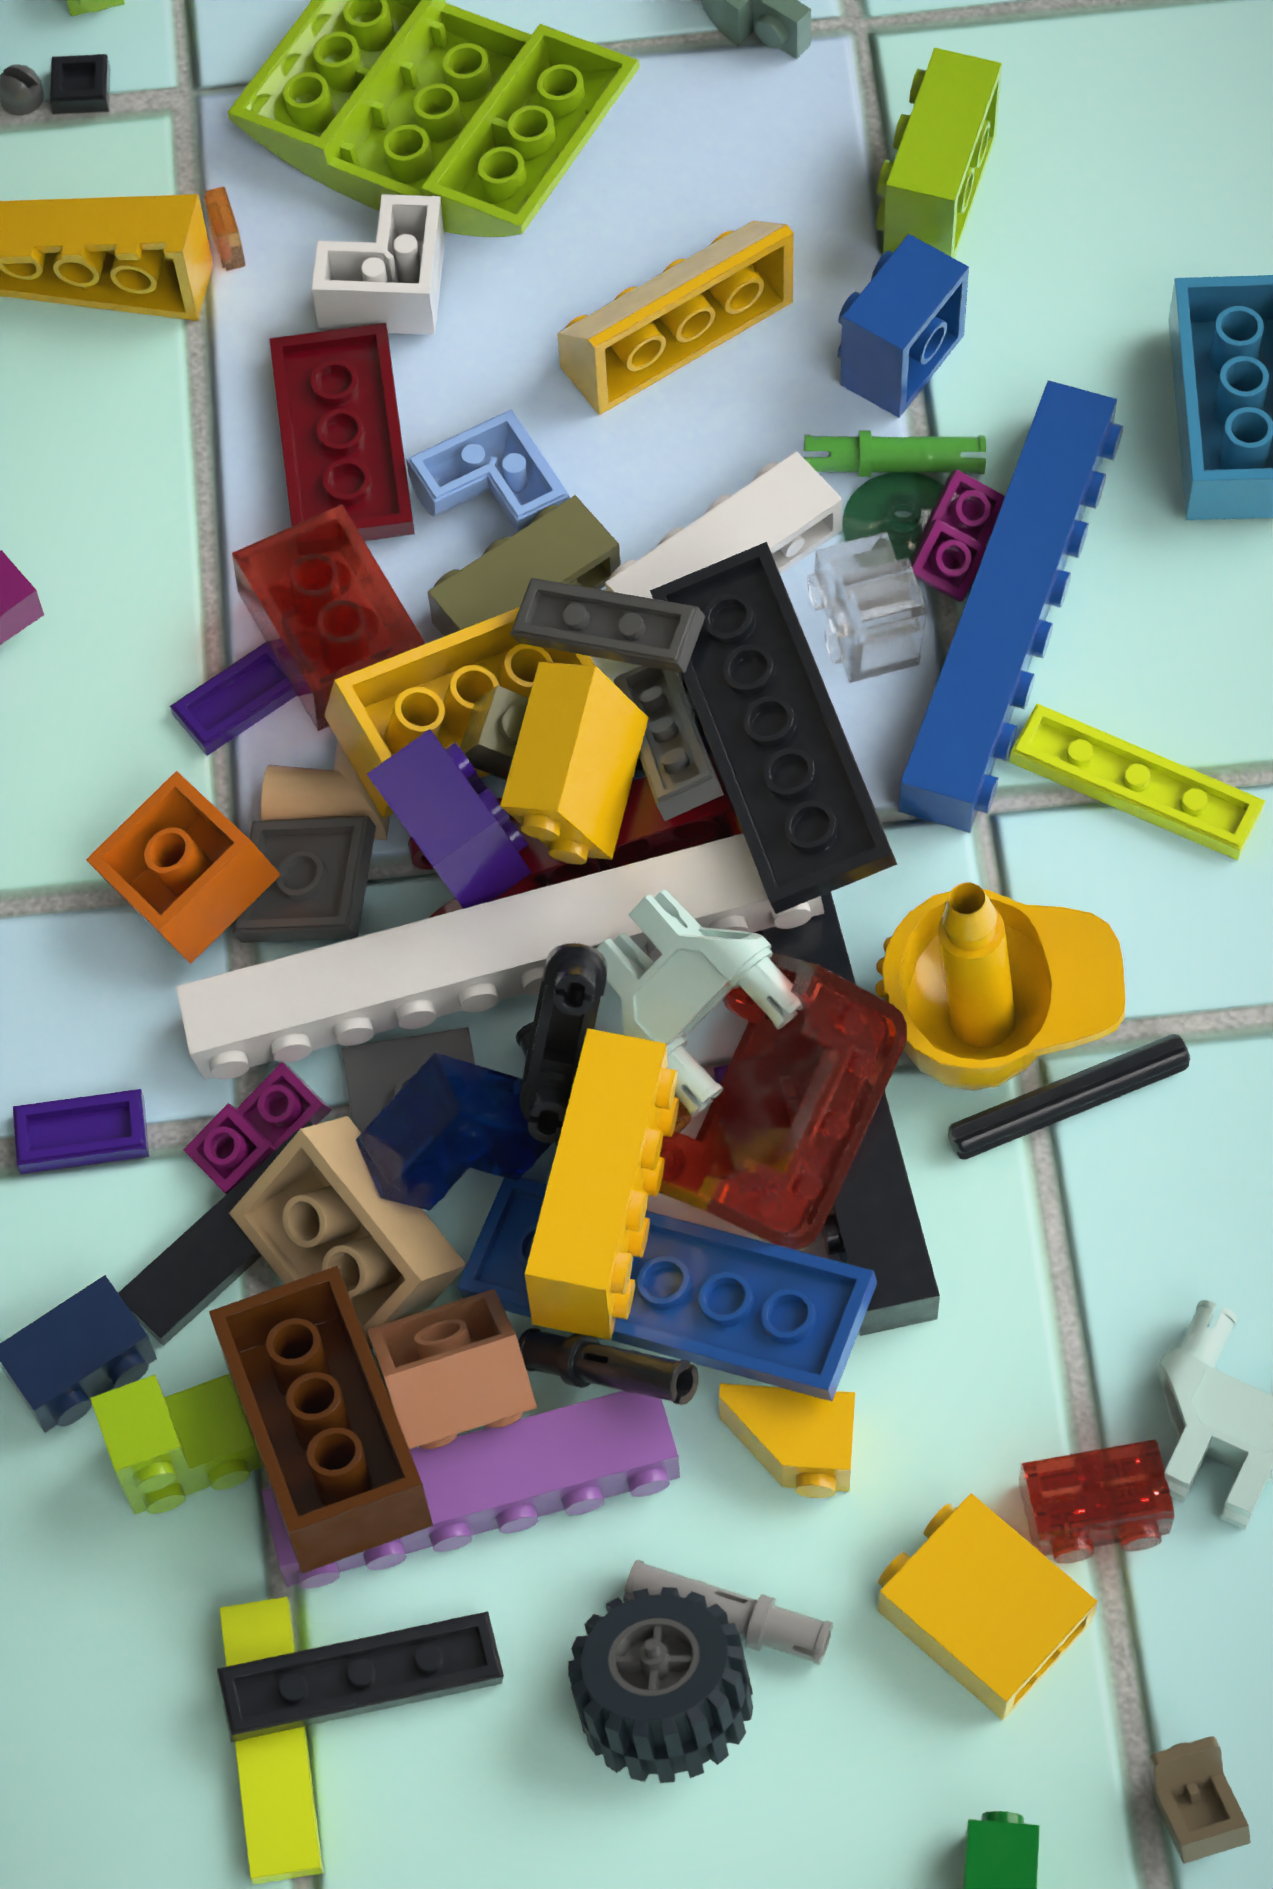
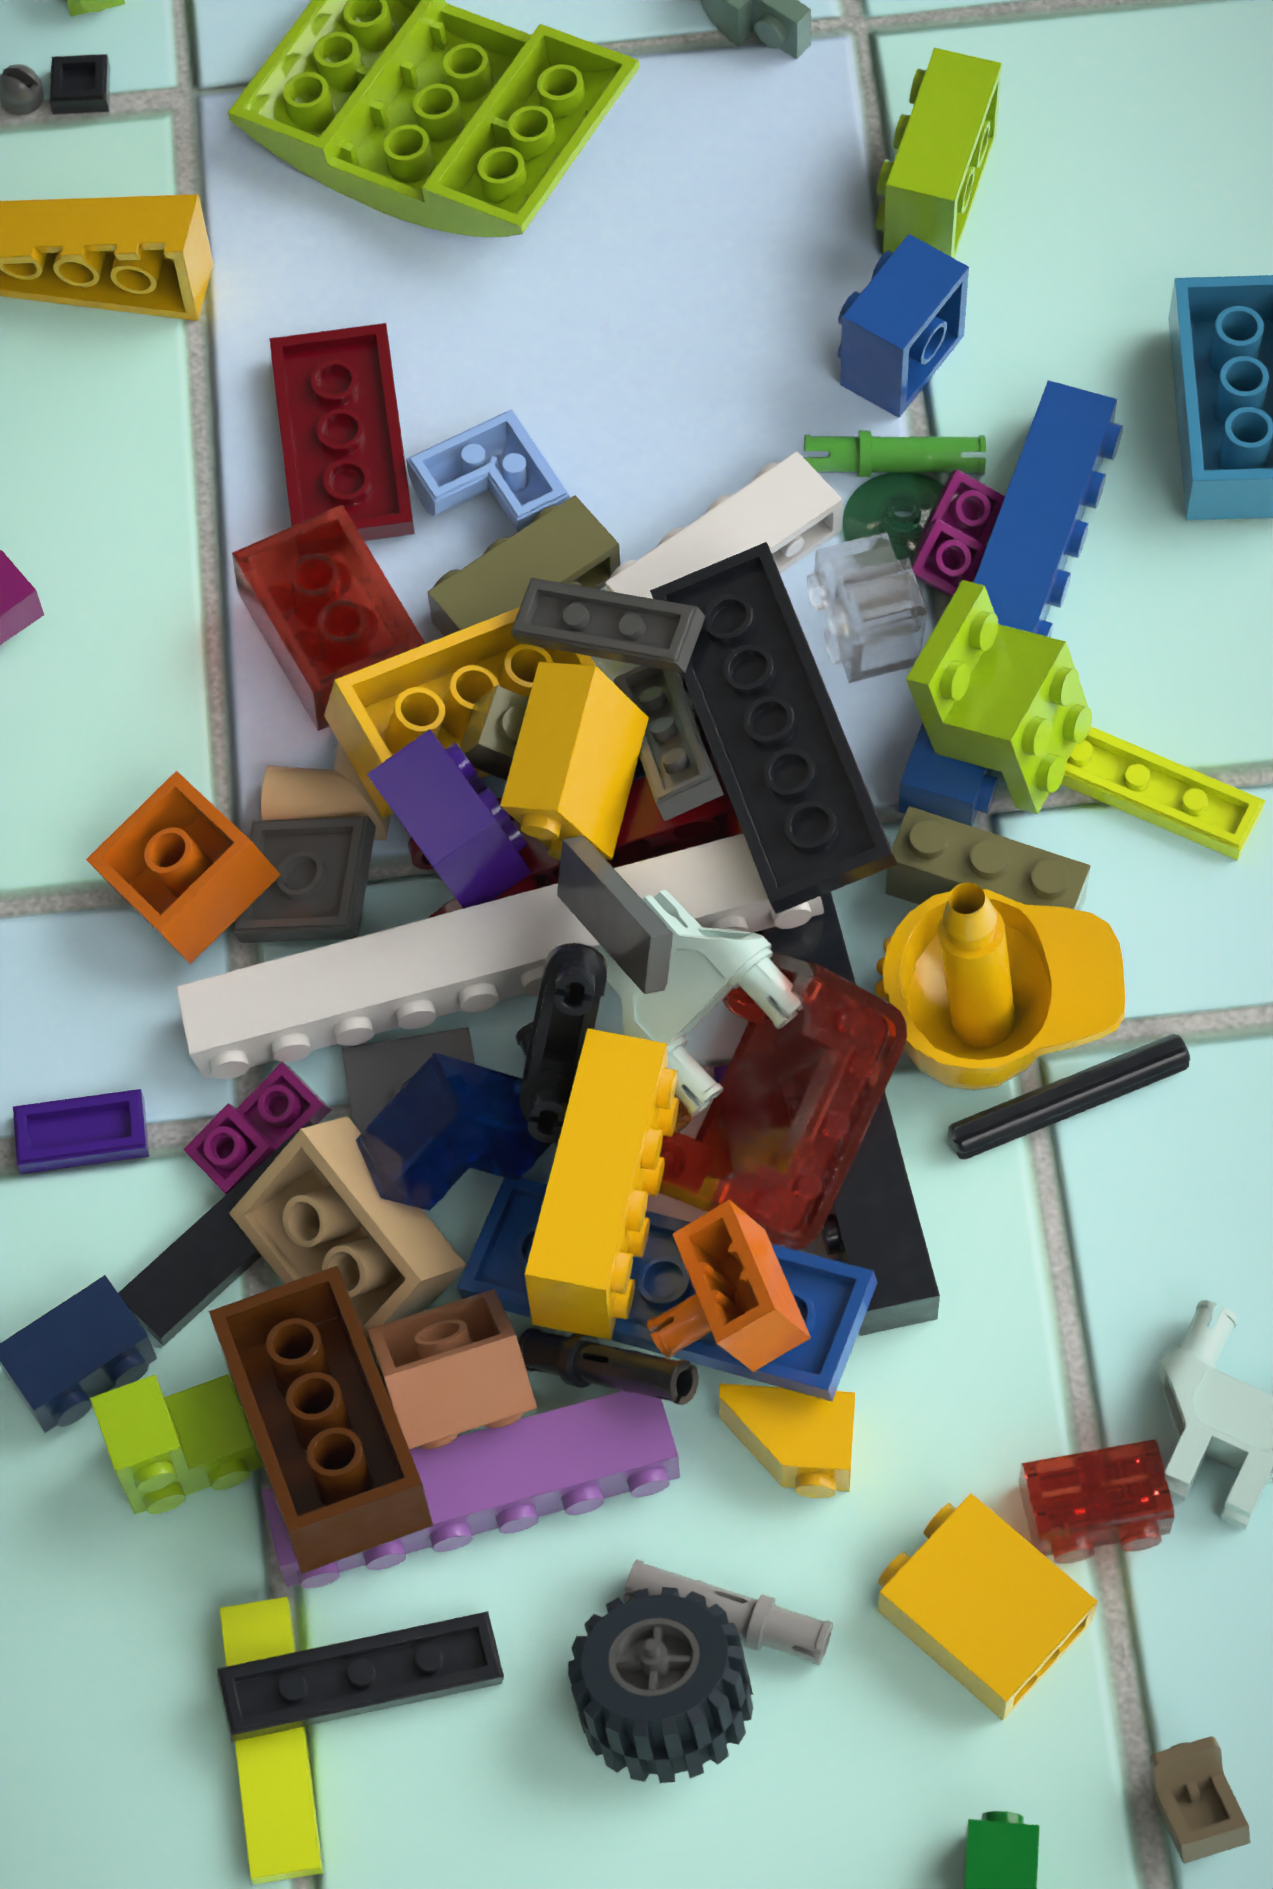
(224, 228): clear orange tile -> none
(234, 699): dark purple tile -> none
(388, 279): white brick -> none
(614, 915): none -> dark grey tile
(679, 314): yellow slope -> none
(737, 1292): none -> orange brick
(941, 853): none -> olive brick
(1000, 697): none -> lime bracket

